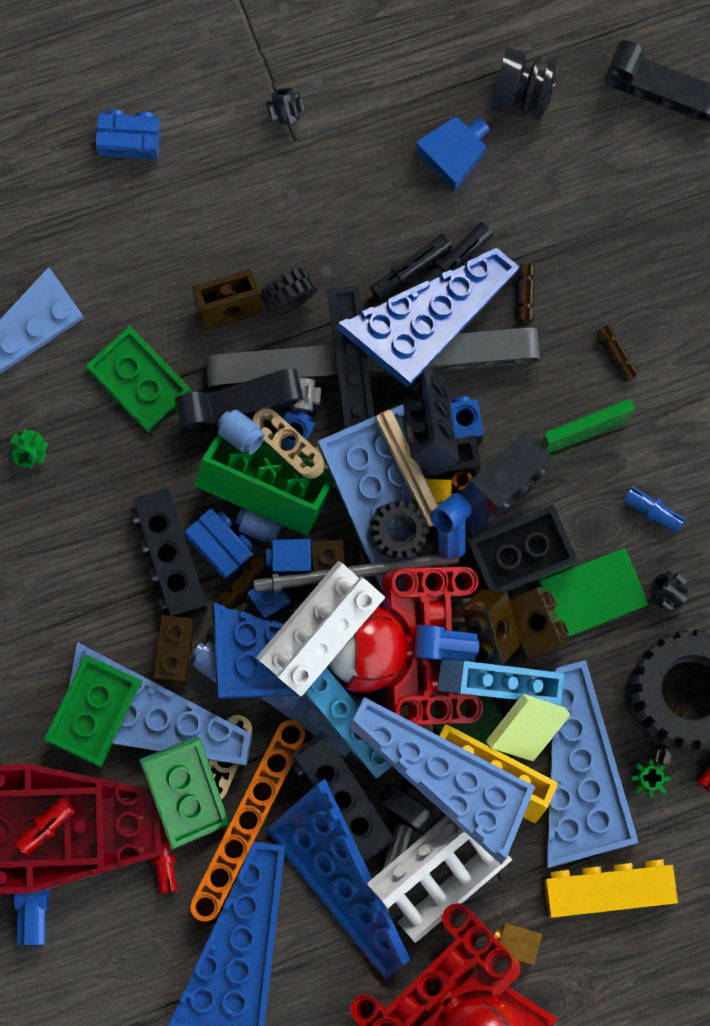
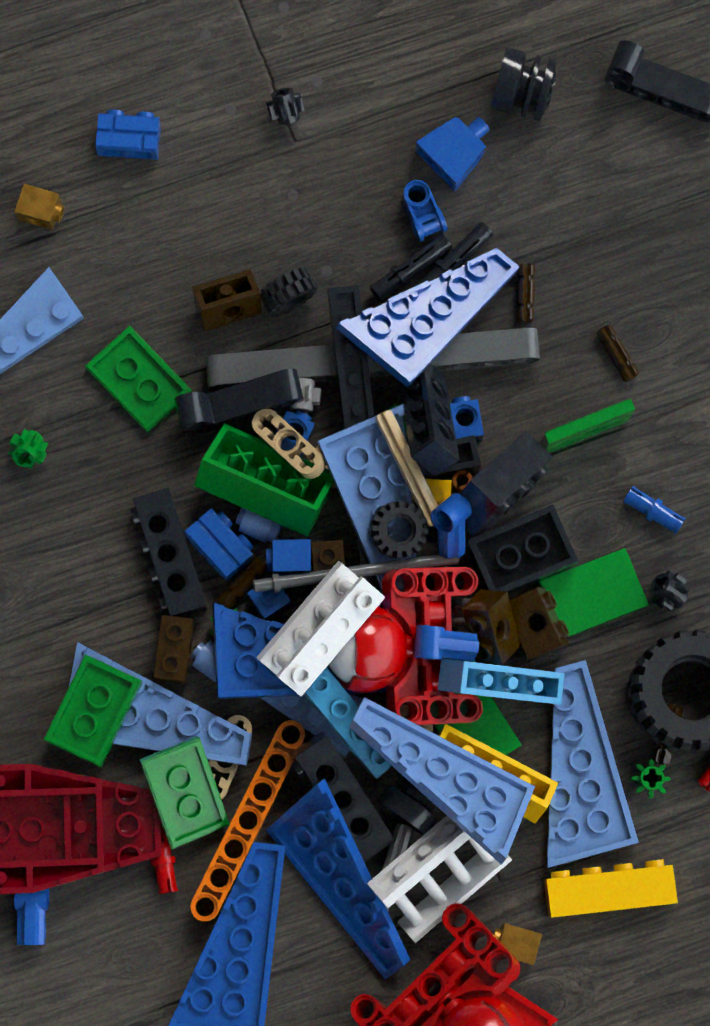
(29, 840): red pin -> none
(39, 207): none -> pearl gold brick
(240, 431): medium blue brick -> none
(424, 216): none -> blue piece
(528, 727): yellowish green tile -> none

